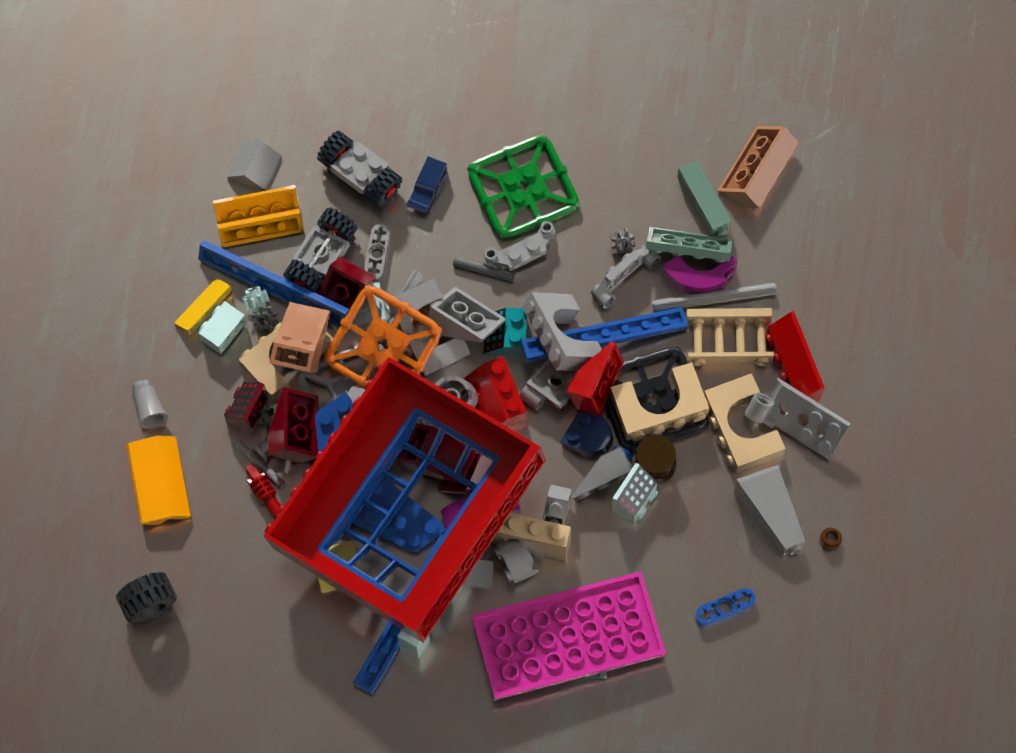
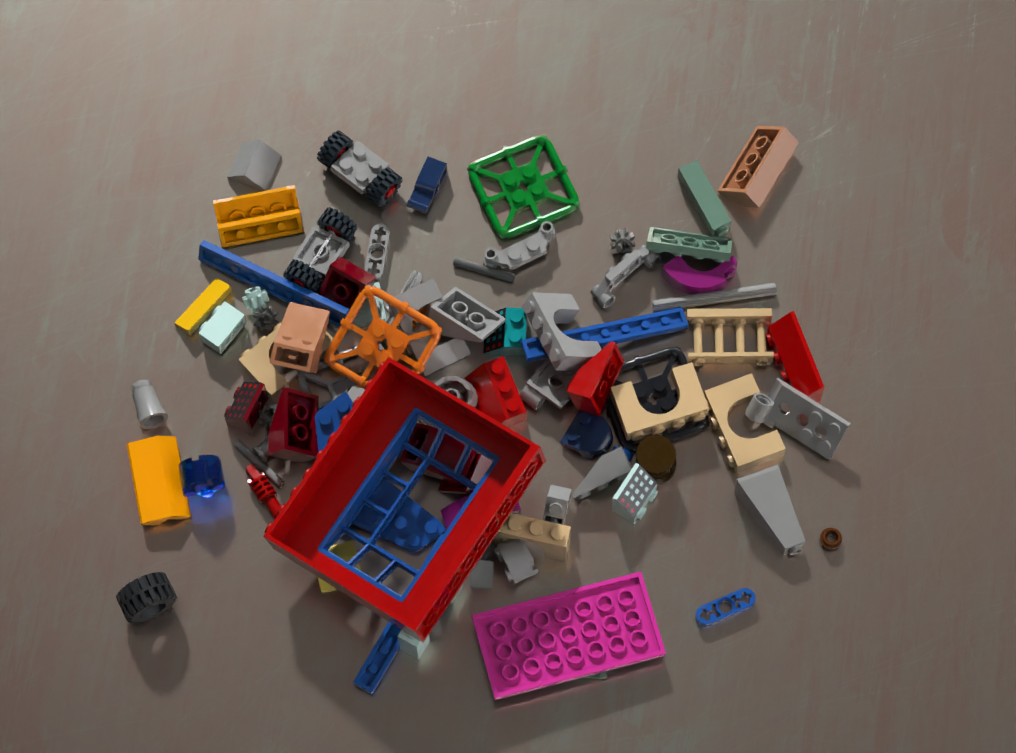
(201, 476): none -> clear blue brick

